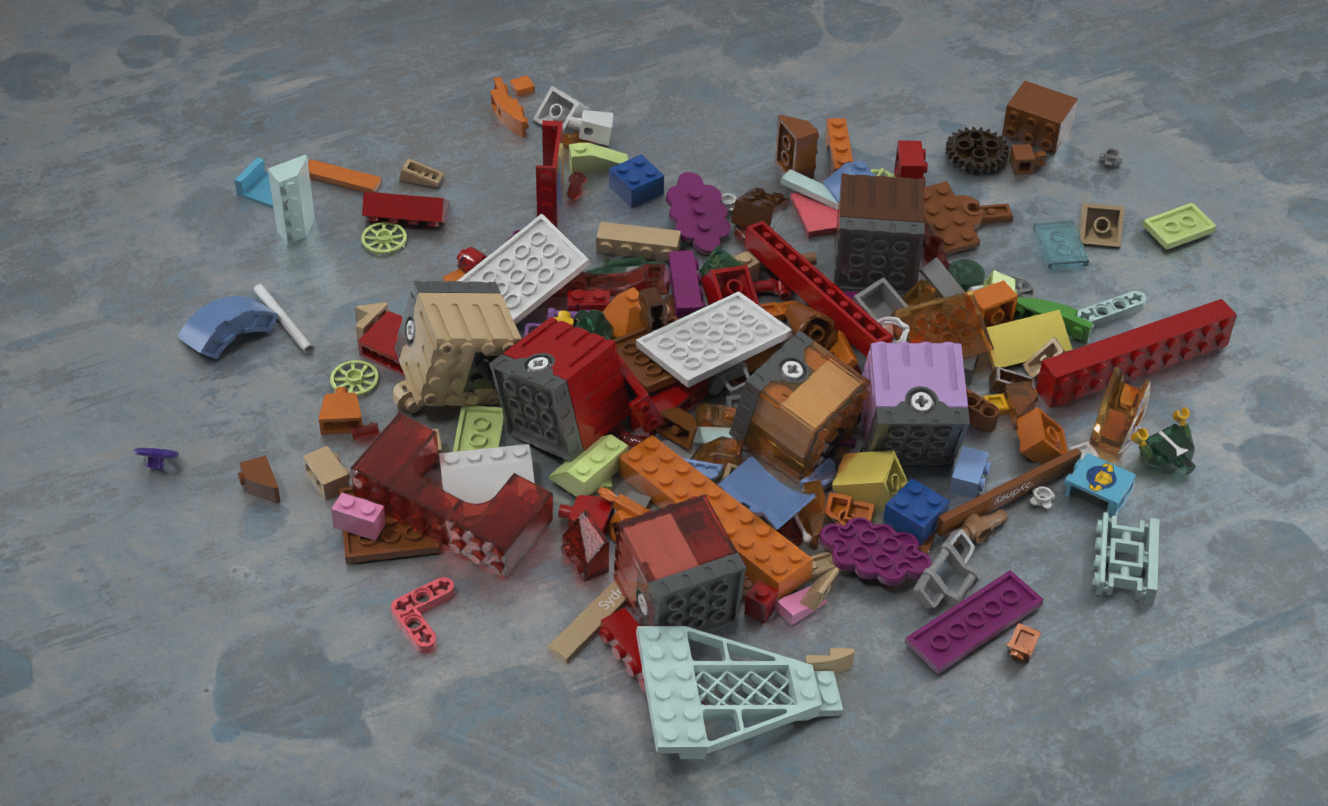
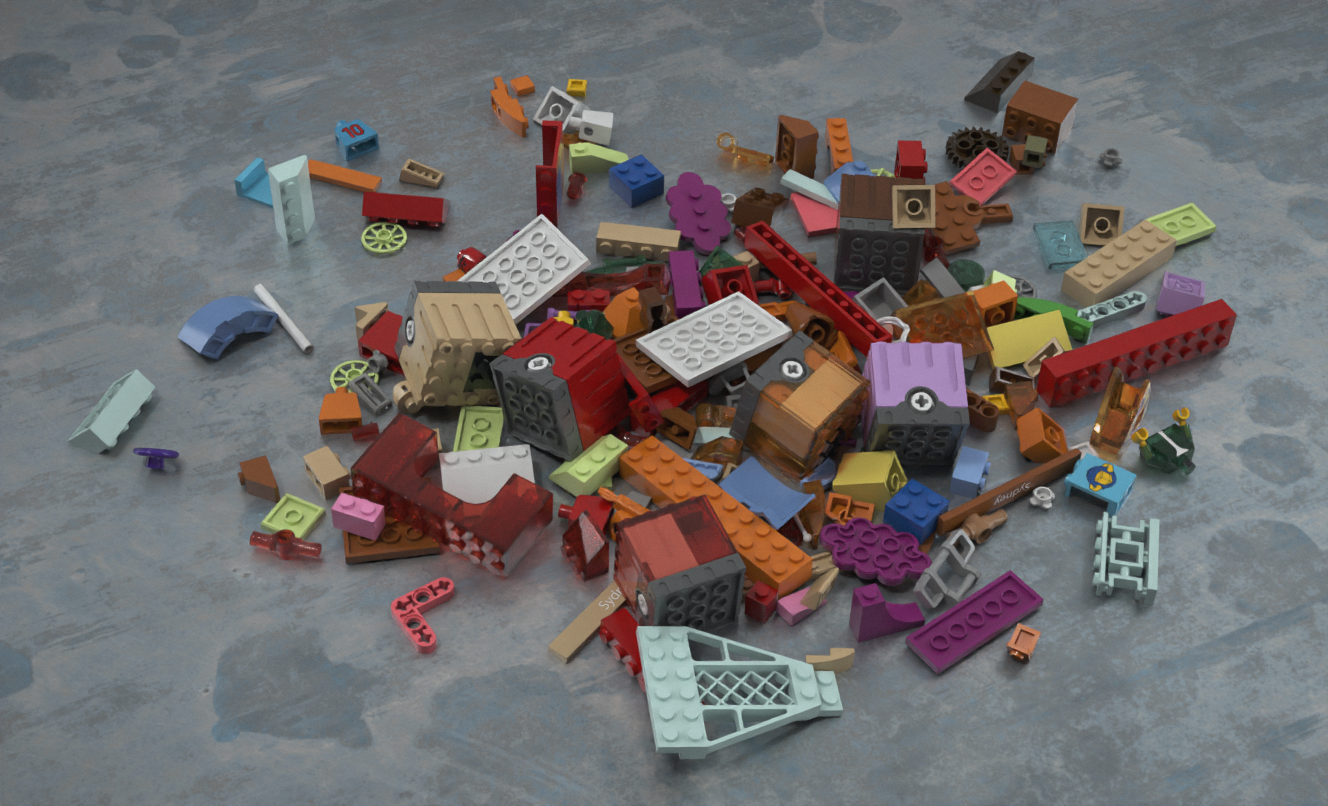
(113, 413): none -> light aqua slope
(285, 544): none -> clear red pin
(293, 515): none -> yellowish green tile
(355, 139): none -> dark azure torso
(367, 397): none -> light grey tile
(378, 362): none -> light grey plate
(576, 87): none -> yellow tile
(742, 153): none -> clear orange plate
(875, 617): none -> magenta arch
(913, 206): none -> tan slope
(983, 177): none -> coral tile
(1002, 82): none -> dark brown slope
(1034, 151): none -> olive brick
(1118, 264): none -> tan brick
(1179, 294): none -> lavender slope

